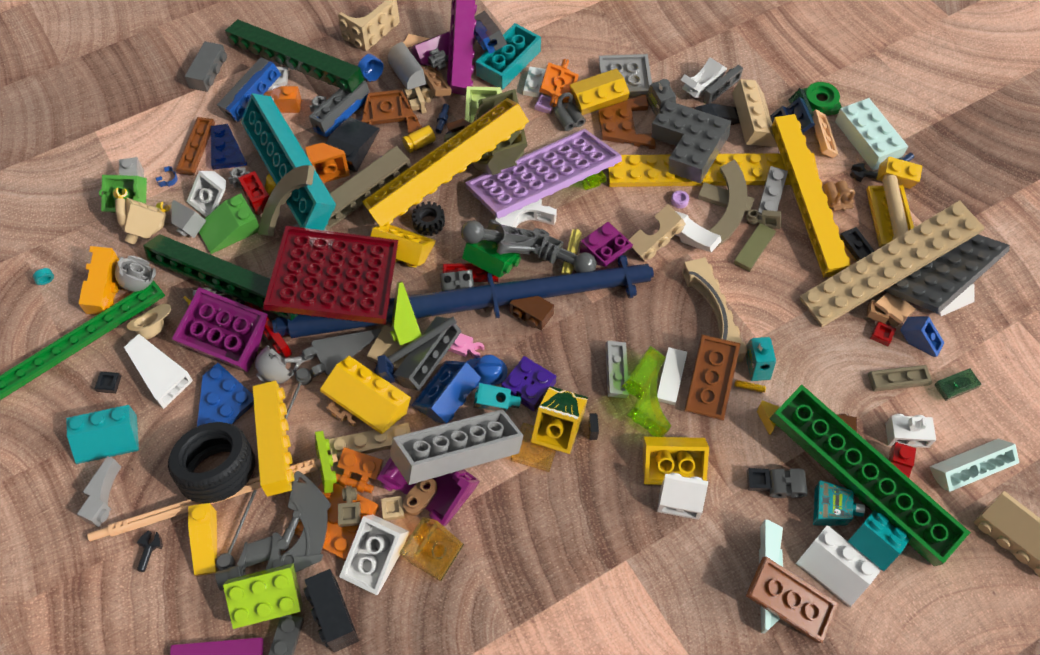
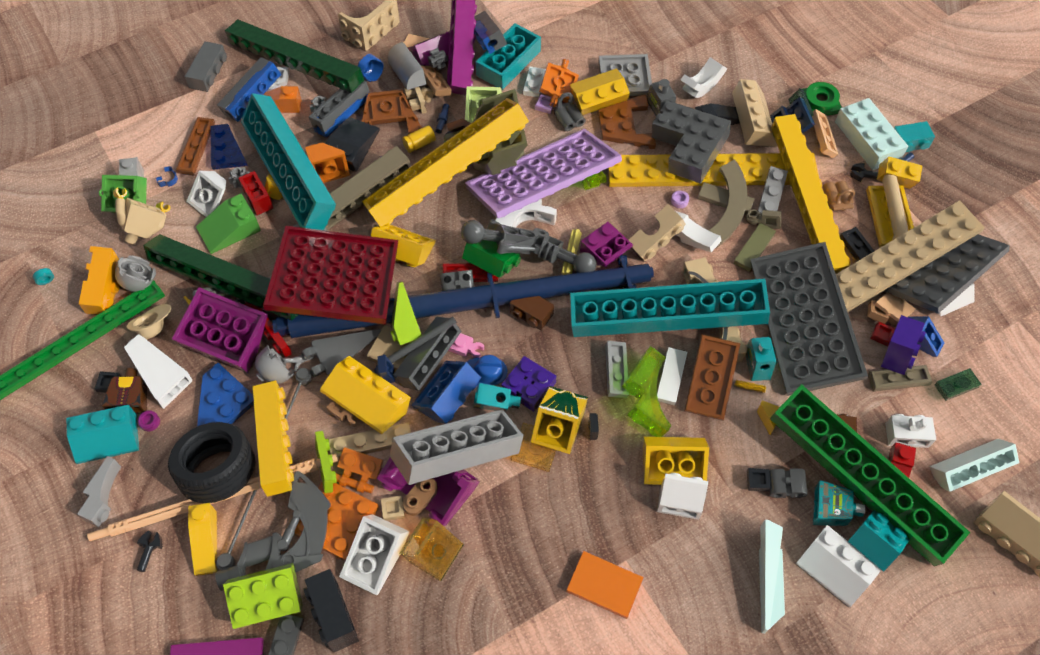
(127, 391): none -> reddish brown torso
(148, 420): none -> magenta tile
(186, 220): light grey slope -> none
(292, 180): dark tan tile -> none
(349, 513): dark tan plate -> none
(428, 210): black tyre -> none
(605, 584): none -> orange tile
(670, 308): none -> teal brick
(722, 84): dark grey plate -> none
(792, 599): tile -> none
(809, 319): none -> dark grey plate
(904, 345): none -> dark purple brick
(916, 135): none -> teal brick

